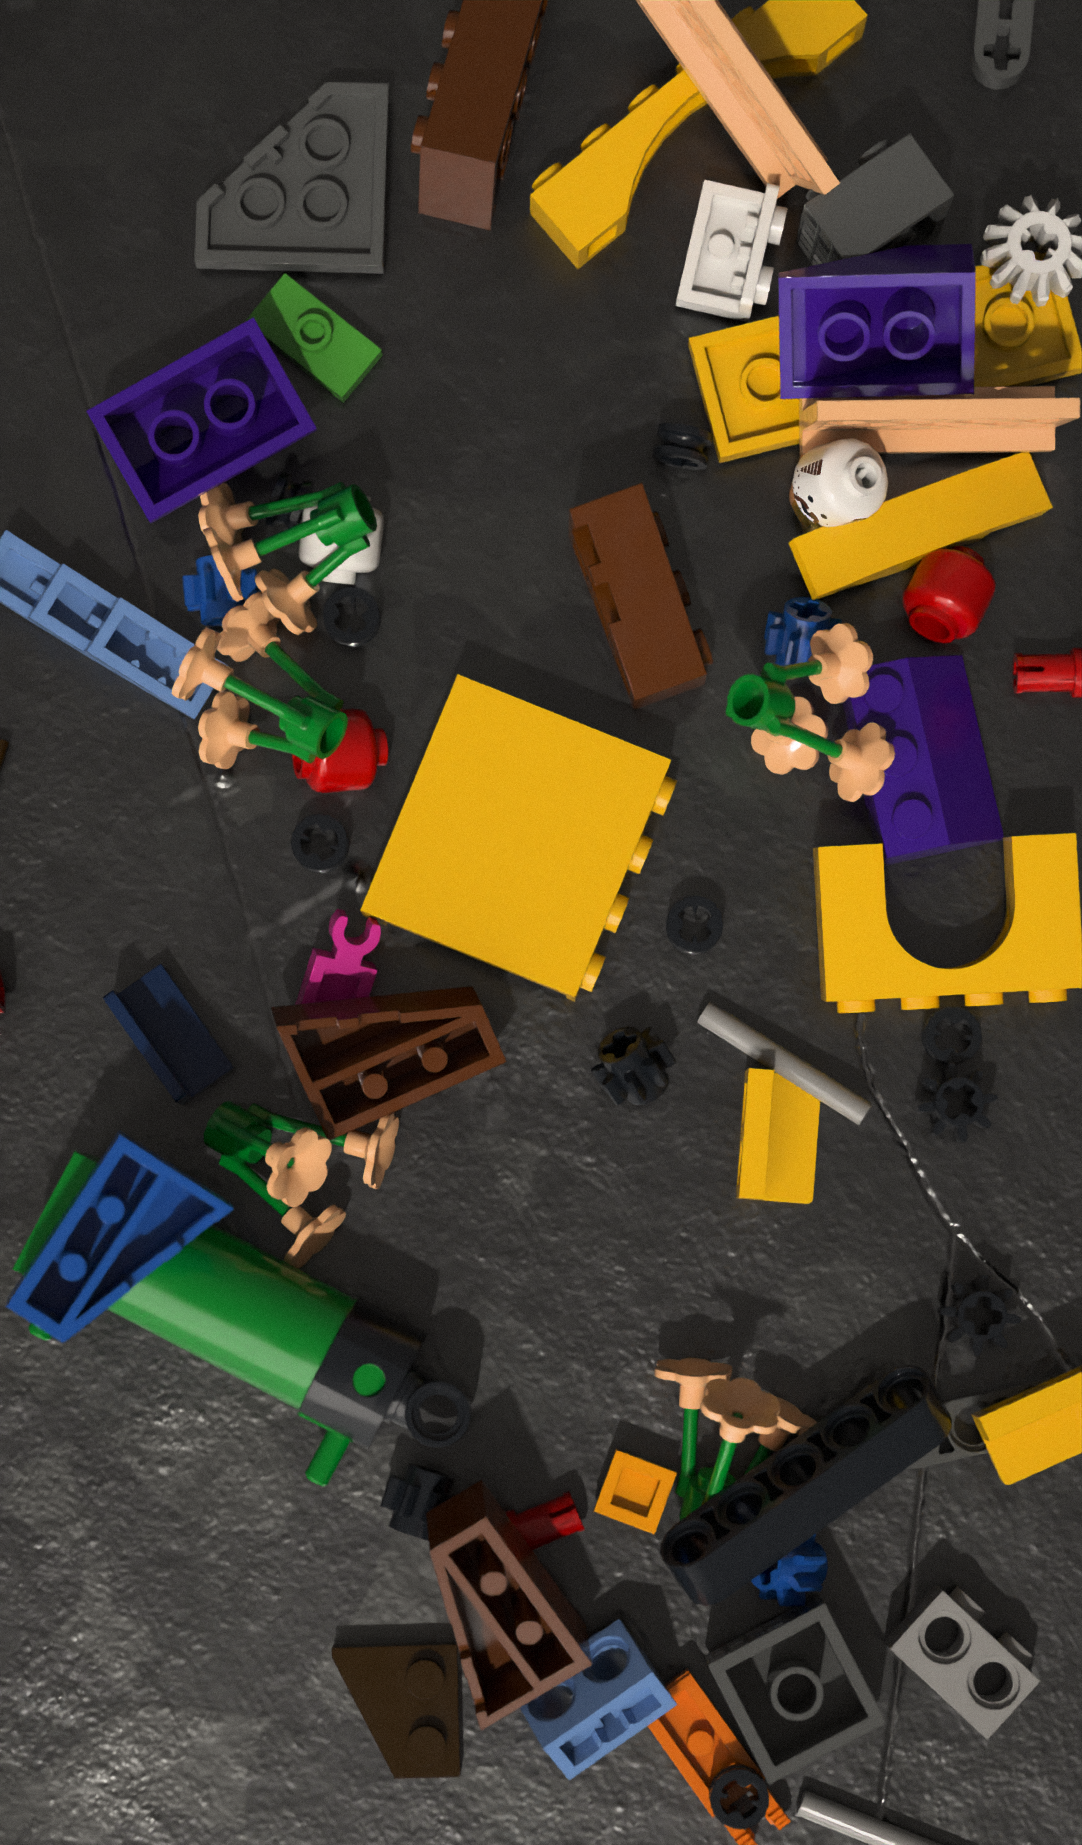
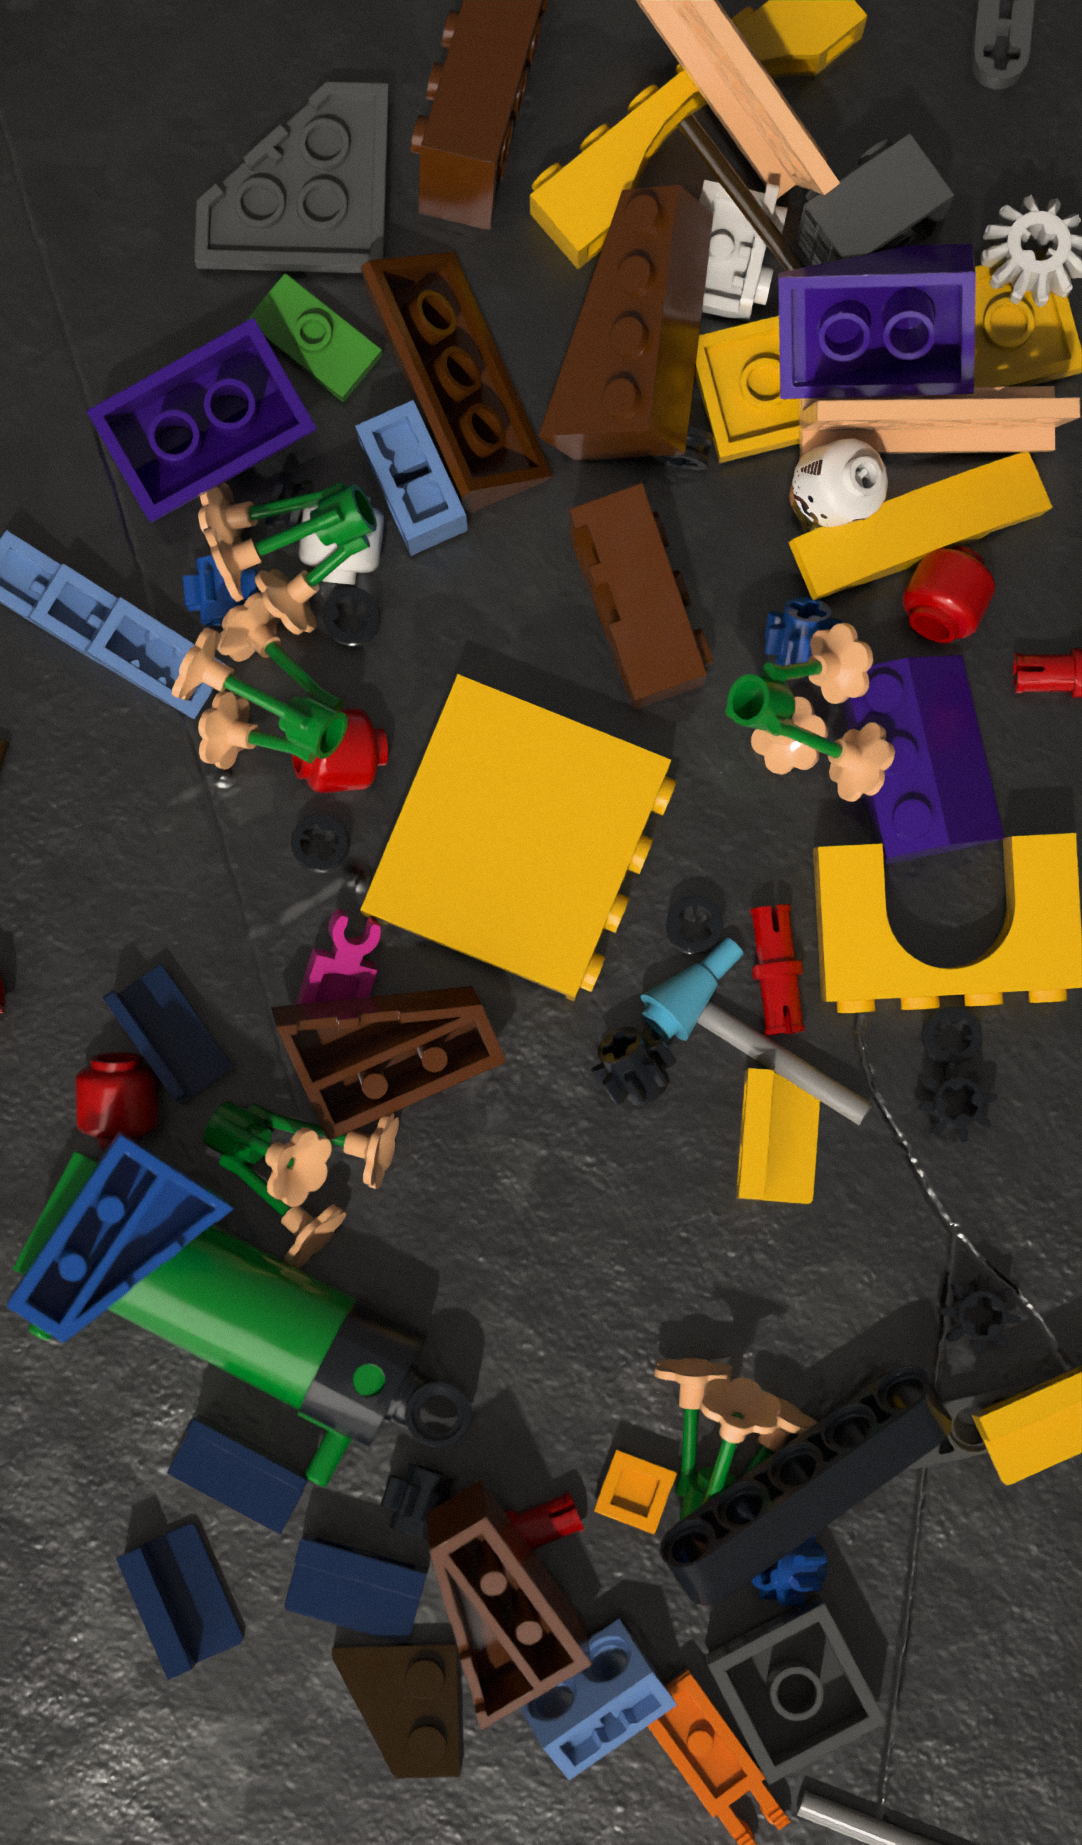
(116, 1096): none -> red head
(180, 1599): none -> dark blue panel
(239, 1474): none -> dark blue panel
(355, 1588): none -> dark blue panel
(412, 477): none -> medium blue brick
(455, 376): none -> reddish brown slope
(637, 334): none -> reddish brown wedge
(680, 1000): none -> medium azure cone
(740, 194): none -> dark brown axle
(744, 1777): black bush -> none
(777, 970): none -> red pin
(953, 1669): light grey brick -> none

